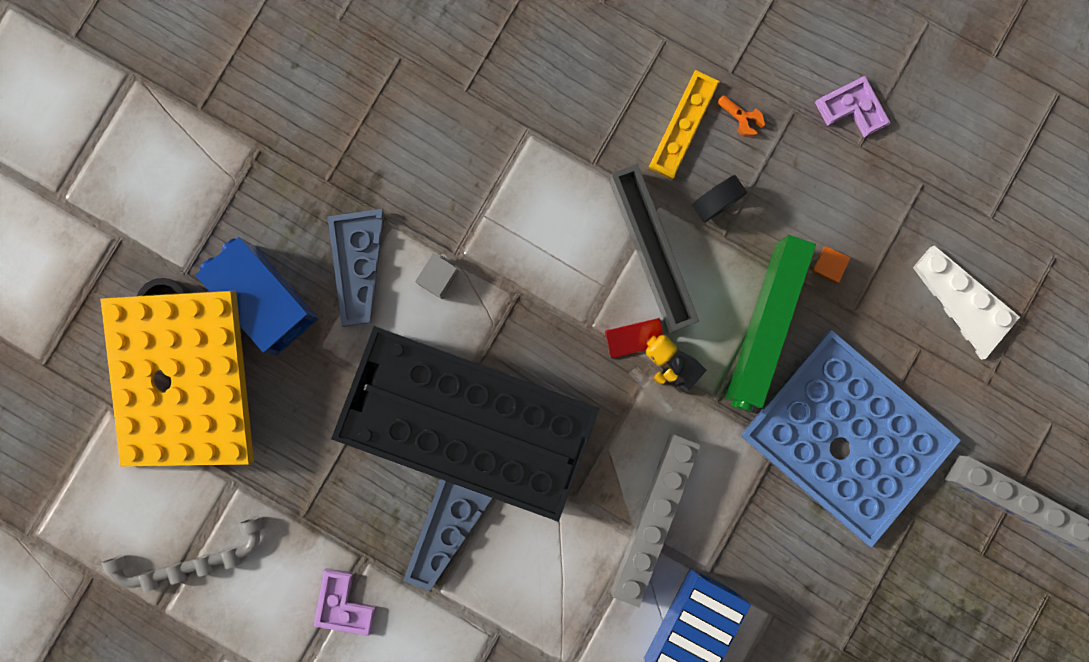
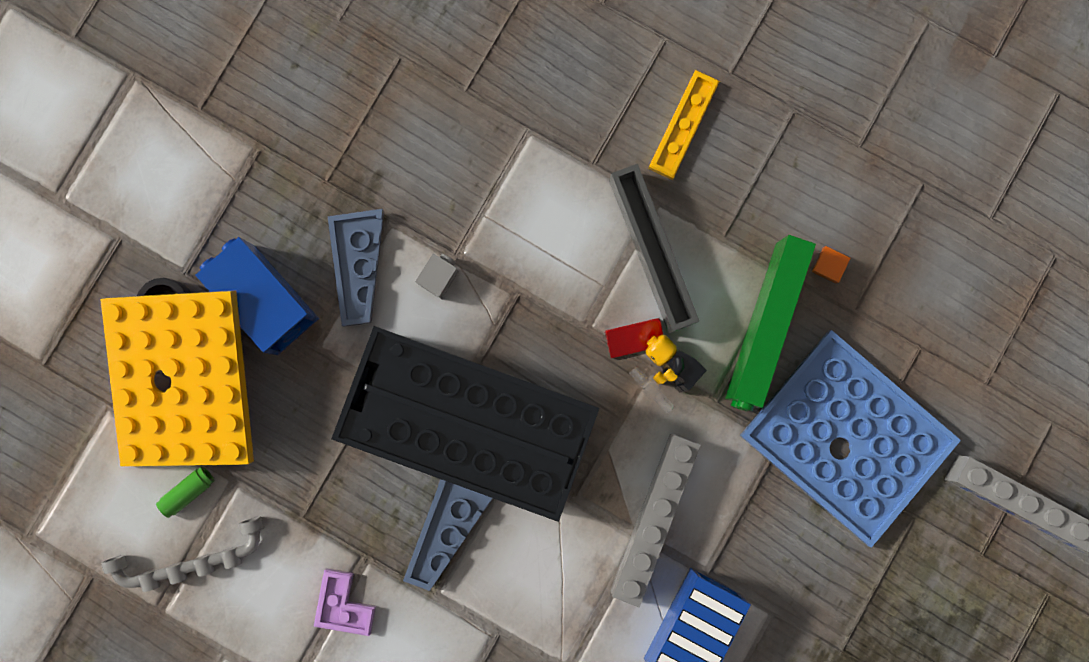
(185, 492): none -> bright green piece
(719, 198): black tyre -> none
(742, 116): orange bar -> none
(855, 100): lavender tile -> none
(975, 309): white wing -> none

